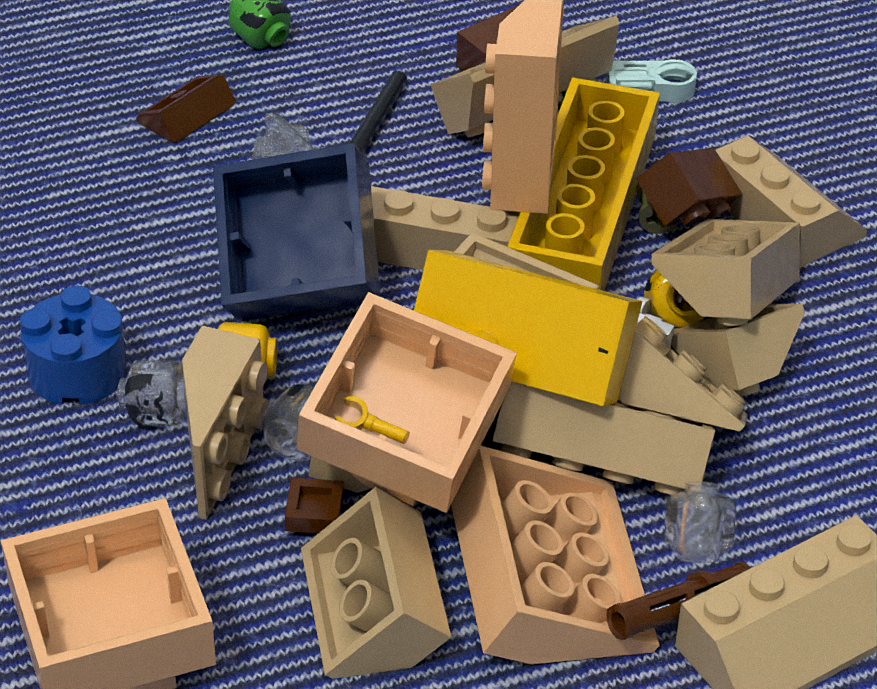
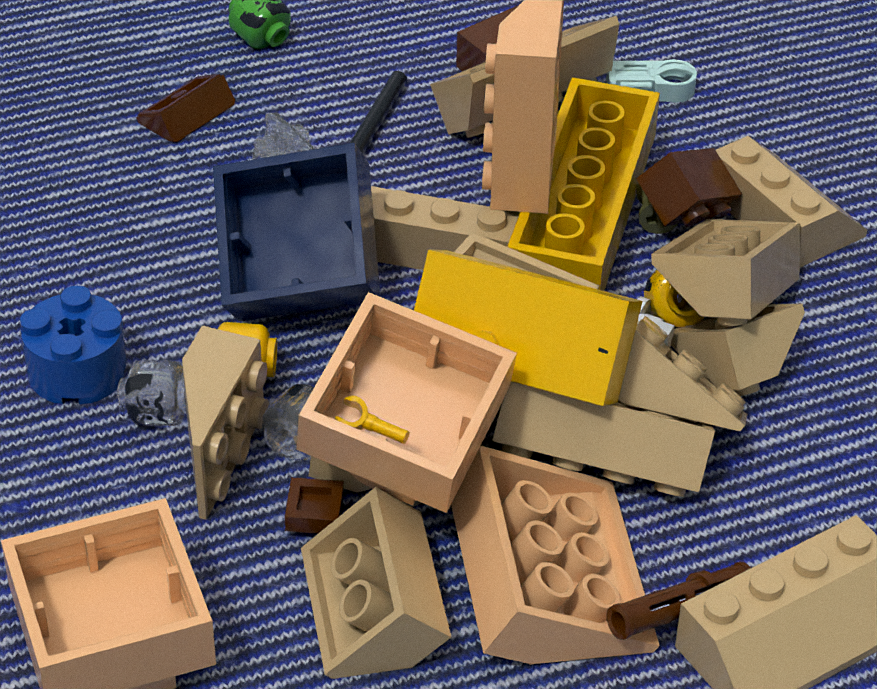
(700, 523): clear head -> none

